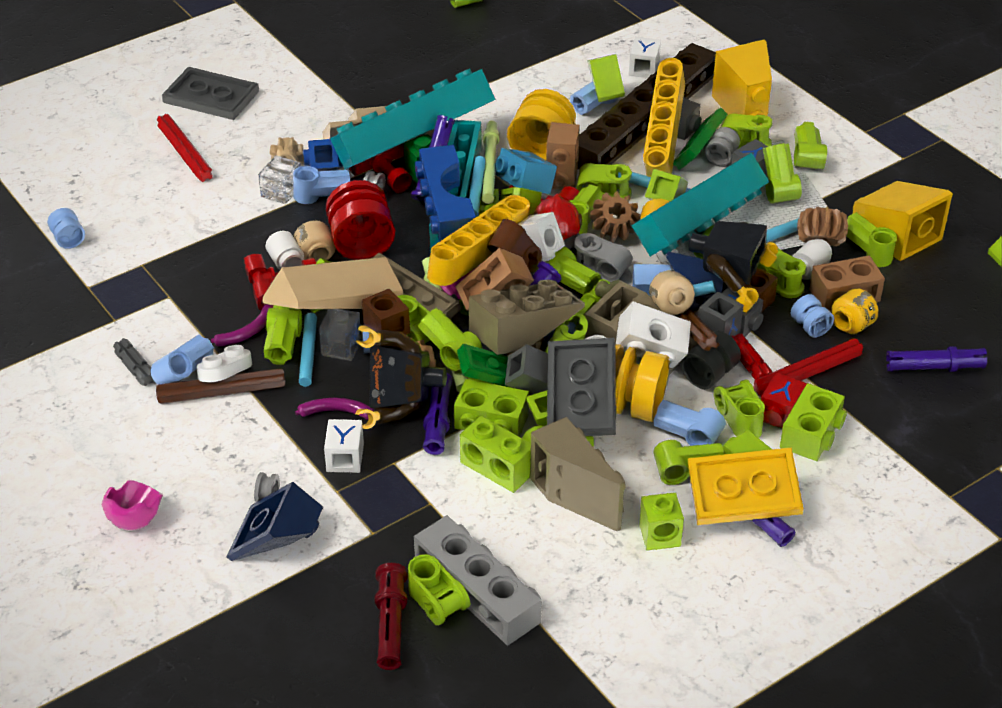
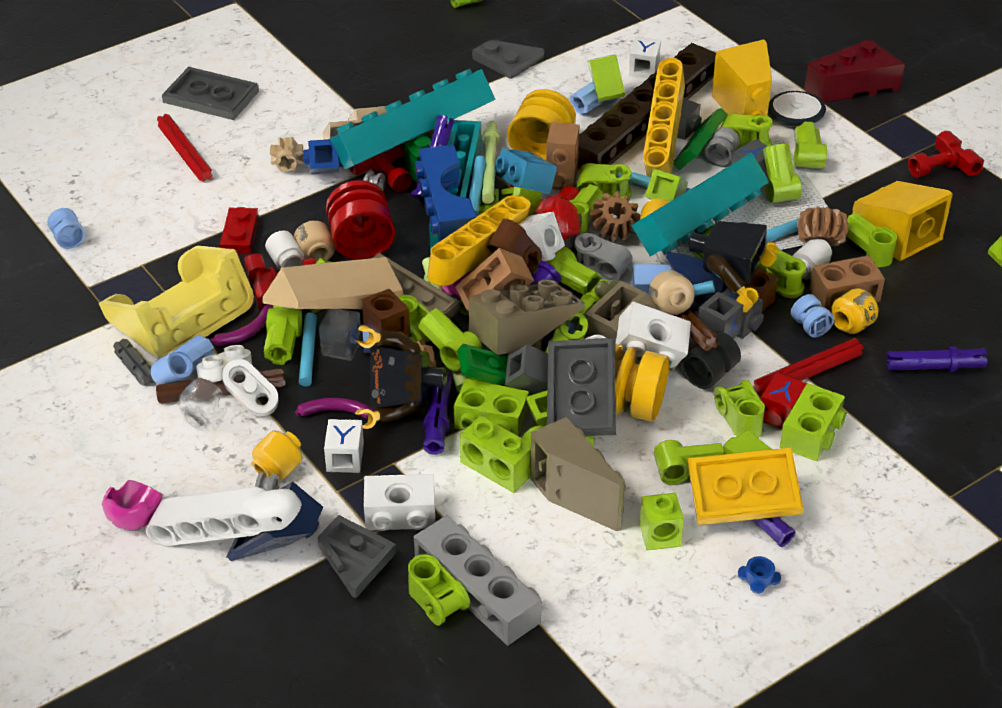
(201, 405): none -> clear hair
(207, 298): none -> light yellow windscreen
(221, 515): none -> white piece
(240, 229): none -> red plate
(251, 388): none -> white plate
(277, 179): clear brick -> none
(277, 454): none -> yellow head
(311, 184): light blue piece -> none
(355, 553): none -> dark grey wing
(390, 601): dark red pin -> none
(399, 502): none -> white brick
(507, 57): none -> dark grey wing
(695, 426): light blue piece -> none
(750, 358): red axle -> none
(759, 574): none -> blue plate
(796, 108): none -> white wheel
(852, 71): none -> dark red wedge
(950, 155): none -> red bar

